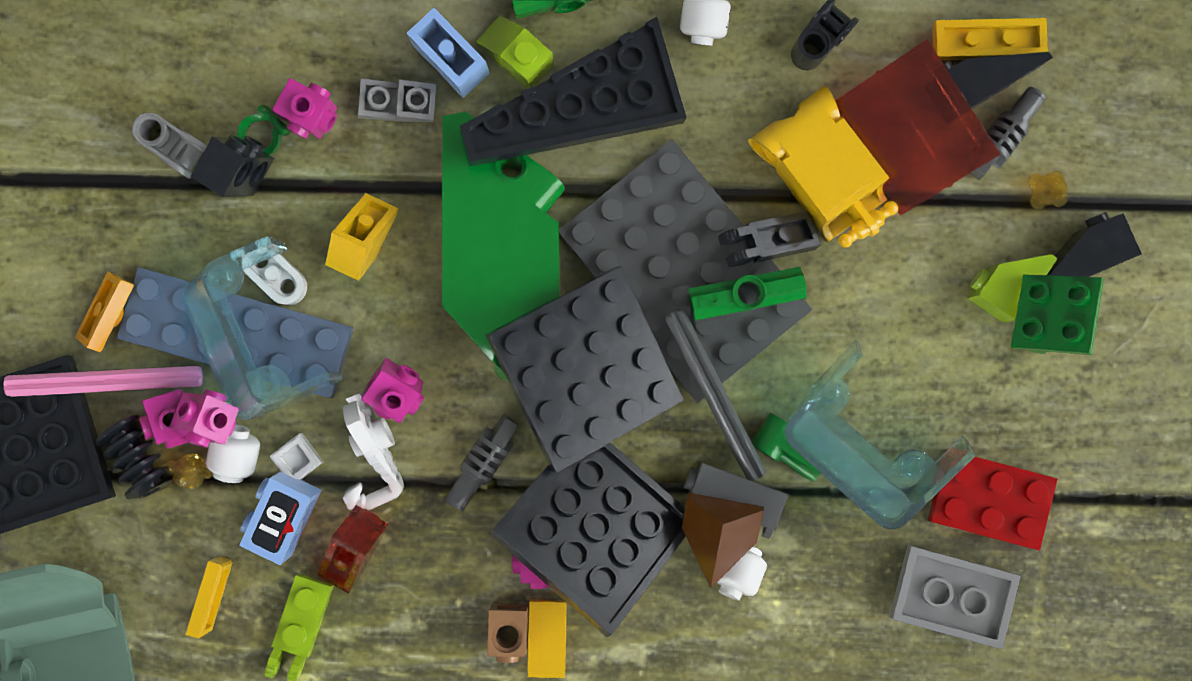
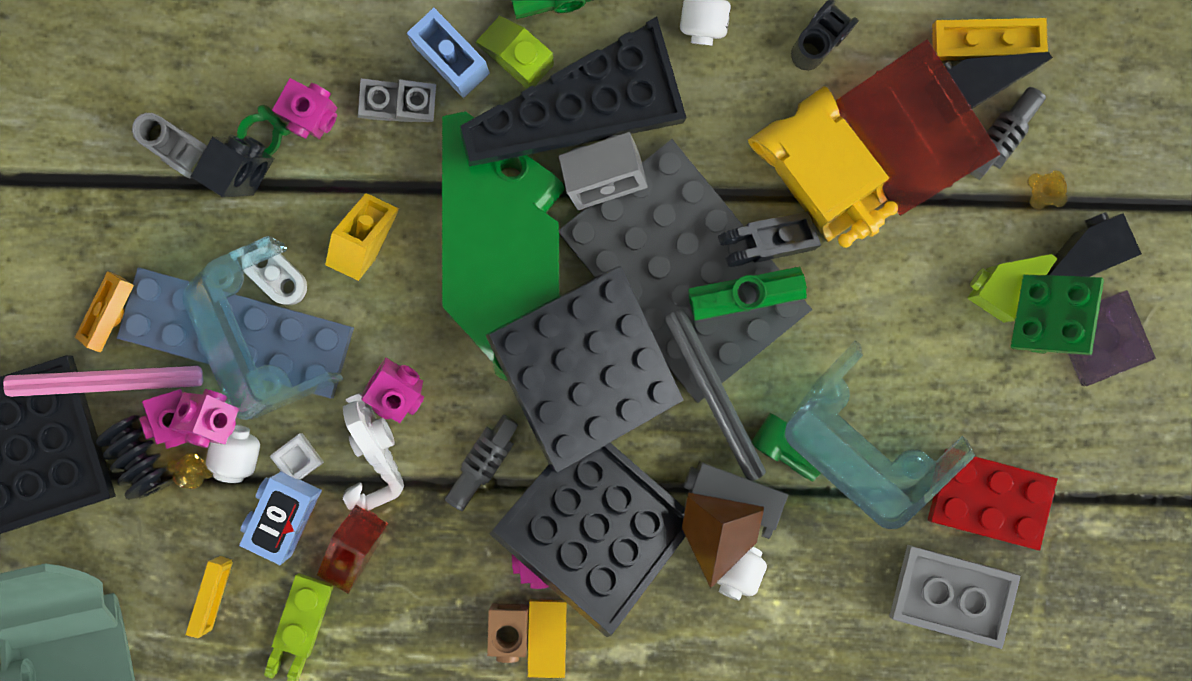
(603, 171): none -> light grey brick
(1118, 342): none -> clear purple plate

